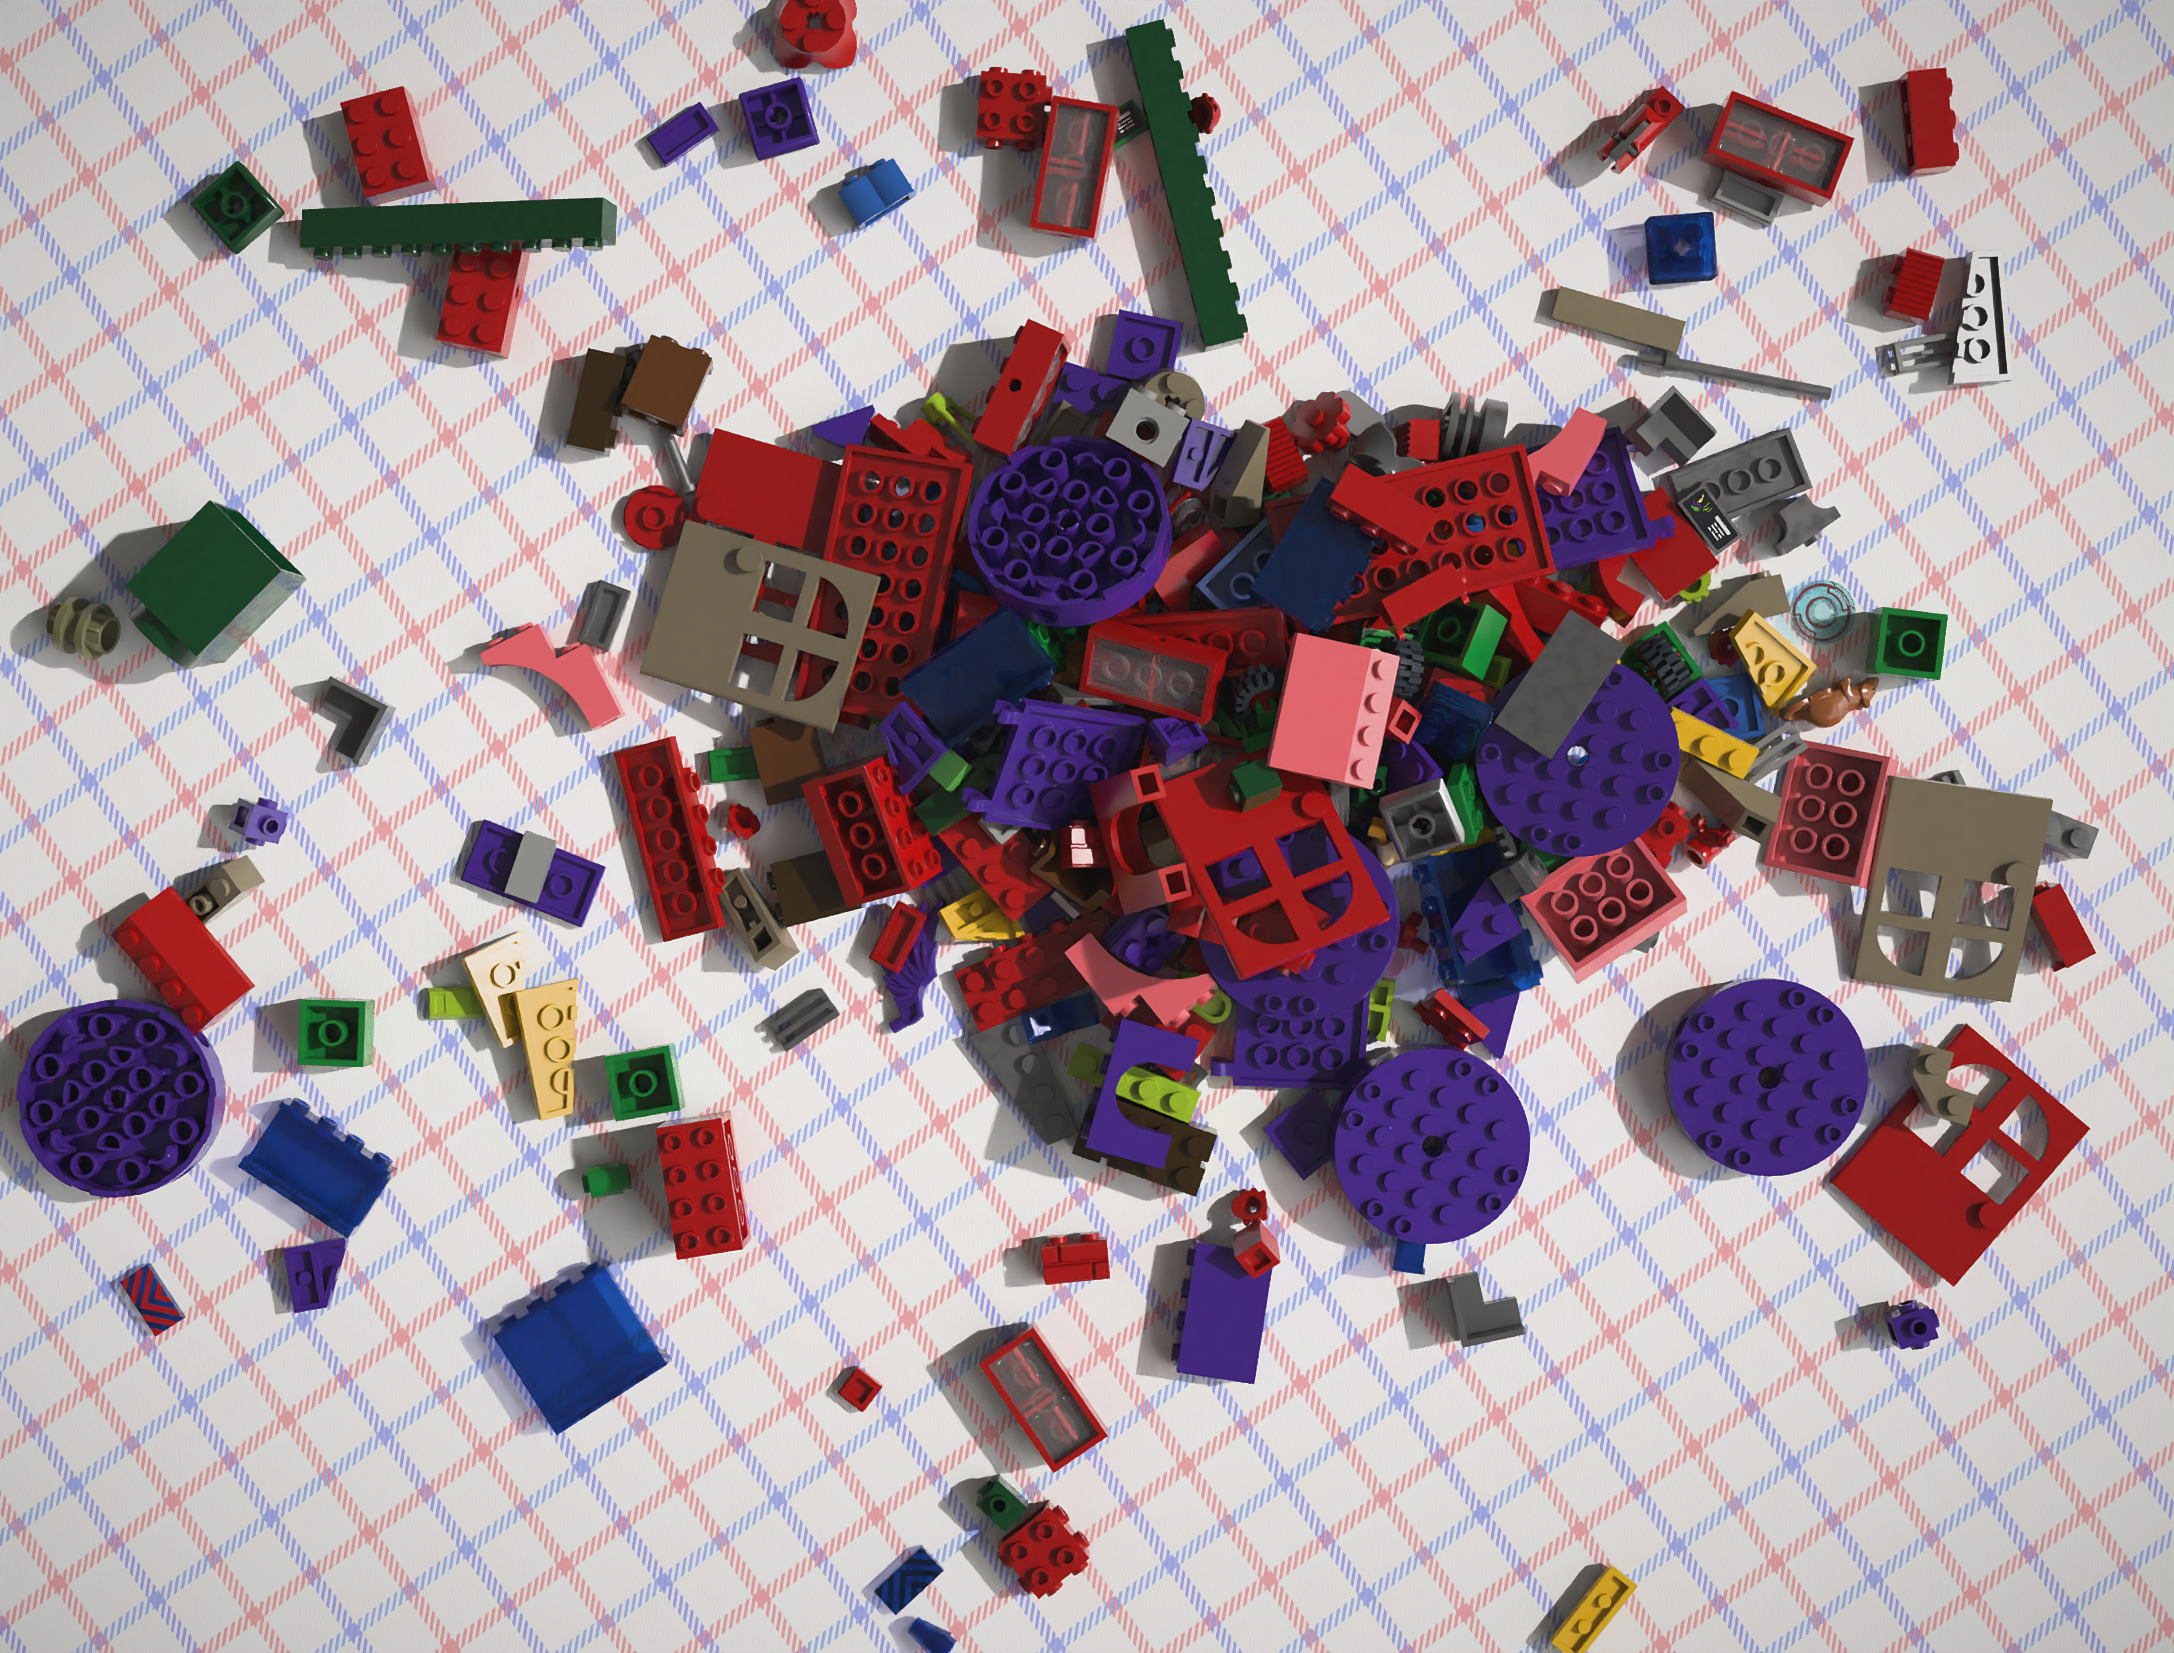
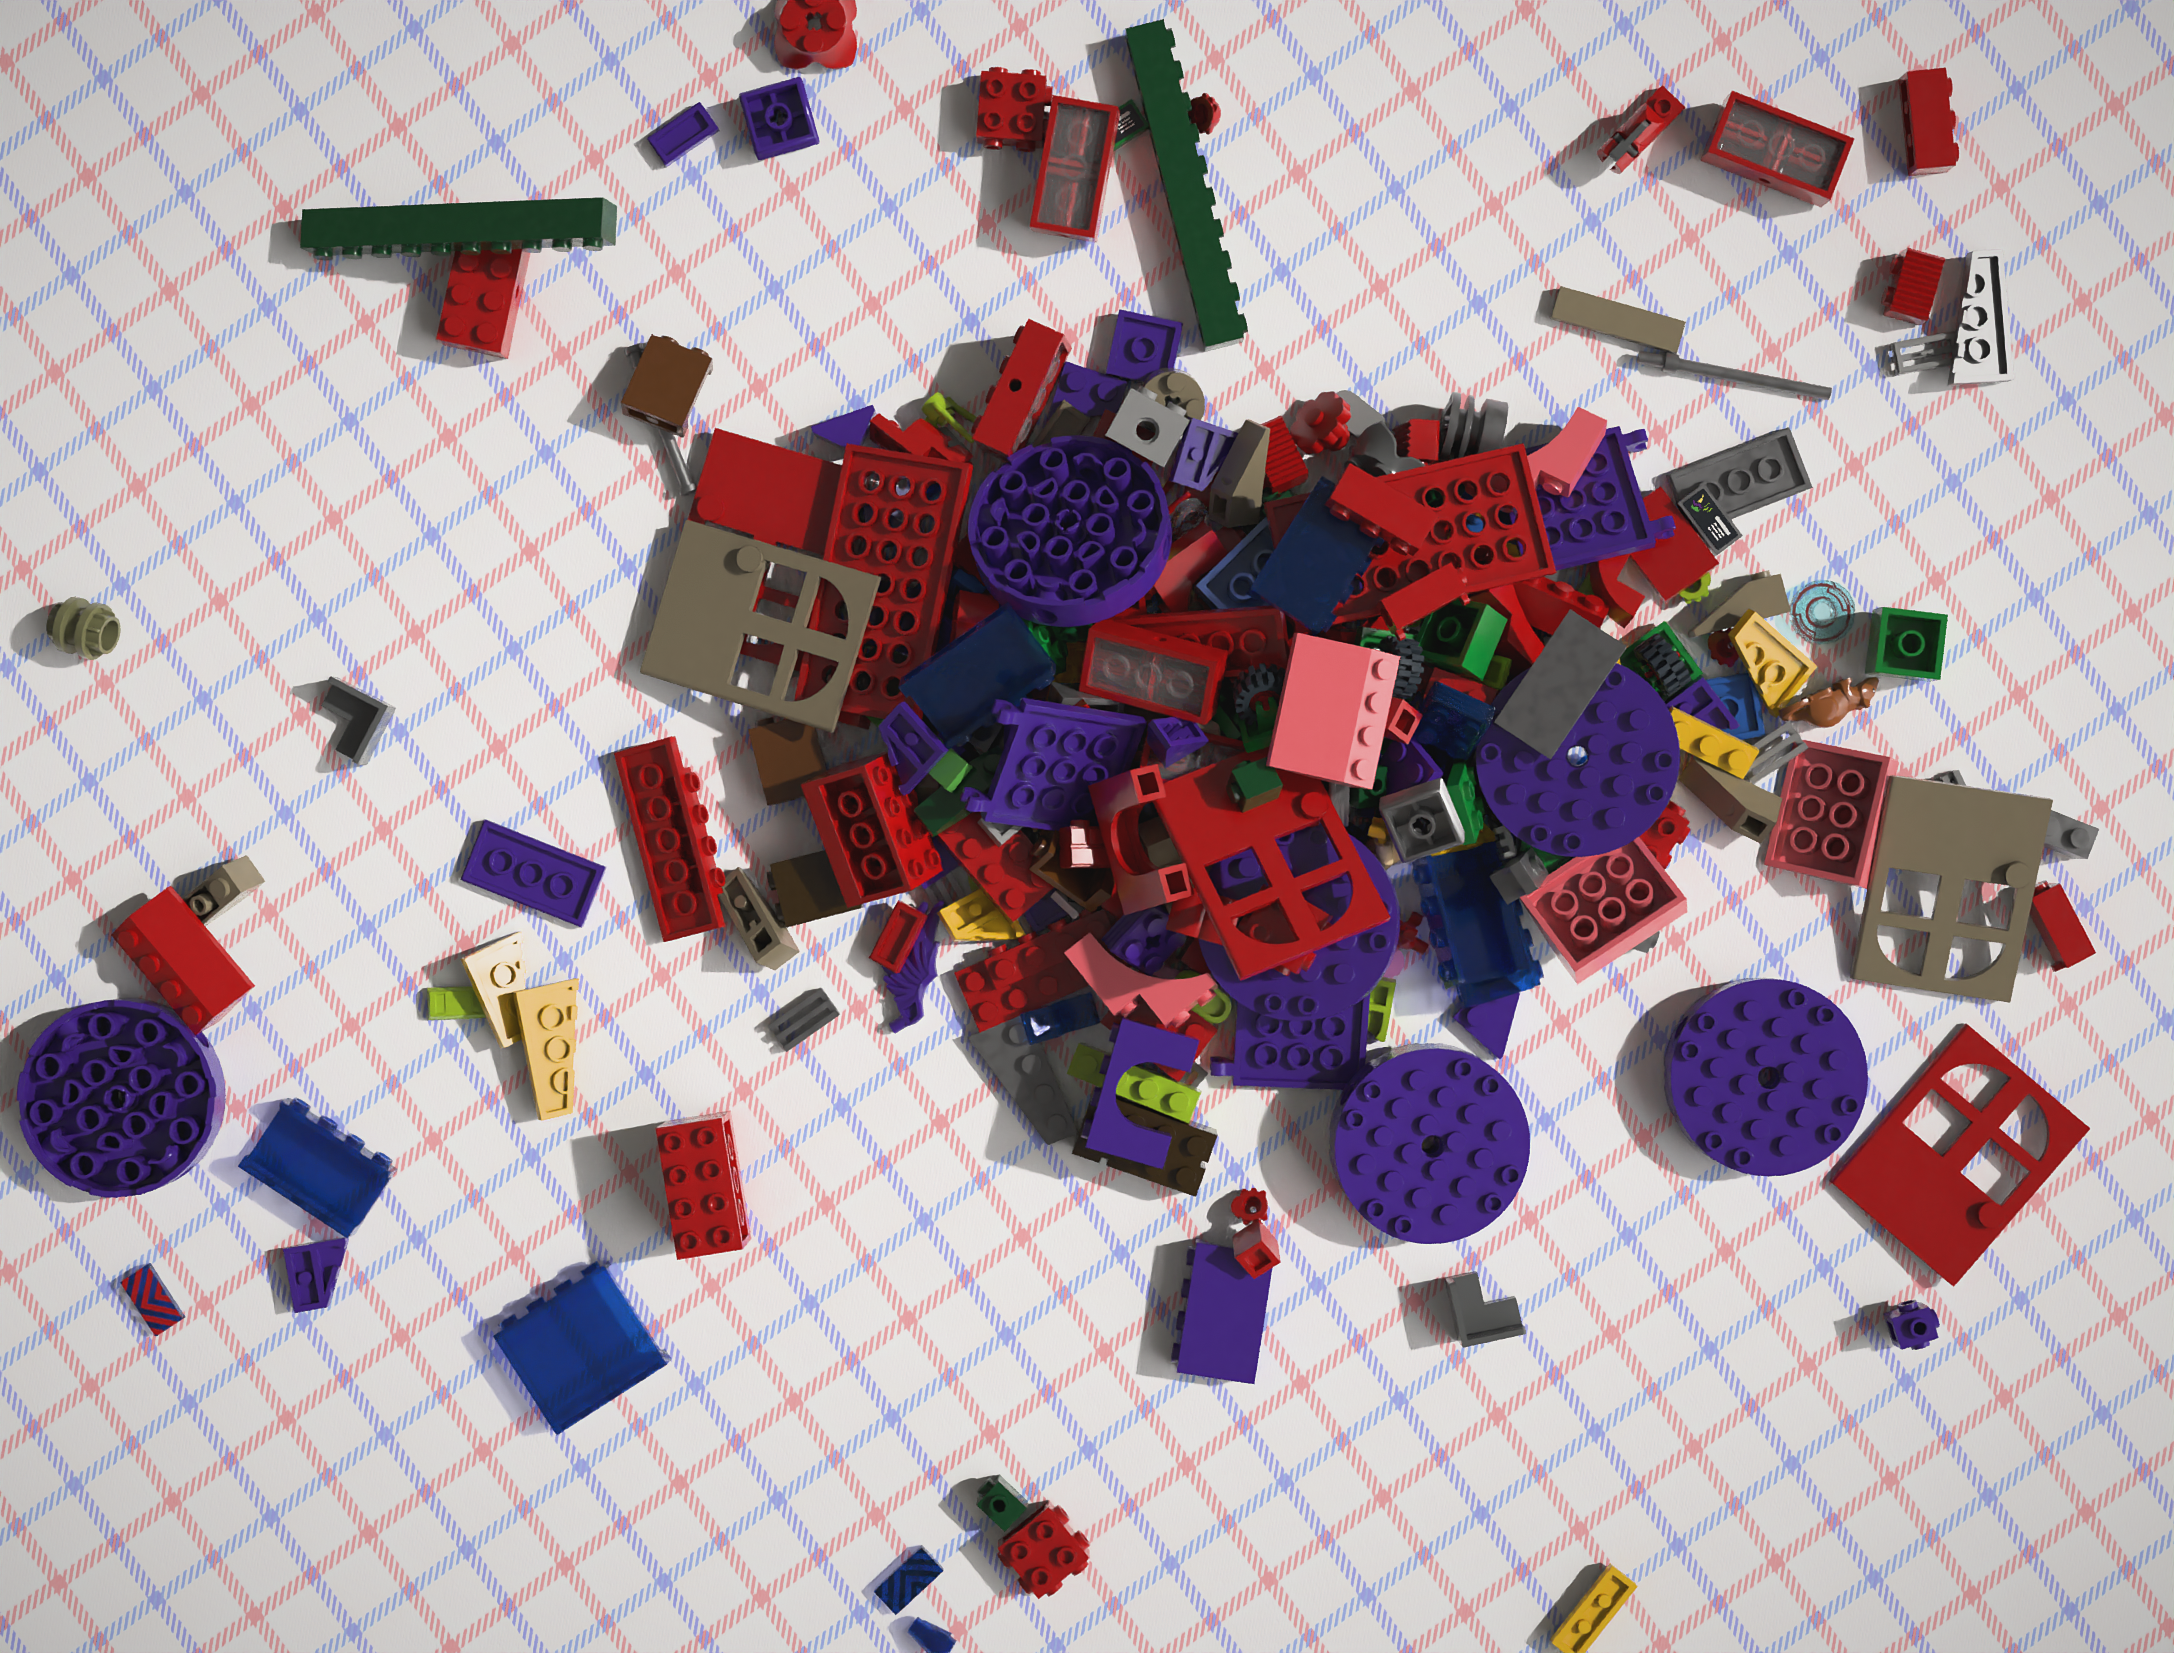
(211, 587): dark green container -> none
(217, 209): dark green brick -> none
(259, 821): dark purple brick -> none
(336, 1032): green brick -> none
(388, 145): red brick -> none
(531, 866): light grey tile -> none
(575, 670): coral arch -> none
(599, 402): dark brown brick -> none
(604, 616): flat silver tile -> none
(606, 1179): green brick -> none
(644, 1082): green brick -> none
(655, 517): red tile -> none
(732, 765): green tile -> none
(741, 822): red animal -> none
(860, 1389): red tile -> none
(875, 193): blue brick -> none
(1043, 1397): clear brick -> none
(1075, 1258): red brick -> none
(1303, 1133): dark purple plate -> none
(1407, 1257): clear blue panel -> none
(1450, 1019): red plate -> none
(1484, 923): dark purple wing -> none
(1673, 426): dark grey panel -> none
(1694, 232): clear blue brick -> none
(1708, 843): red piece -> none
(1747, 198): light grey tile -> none
(1801, 523): flat silver brick -> none
(1927, 1074): dark tan brick -> none

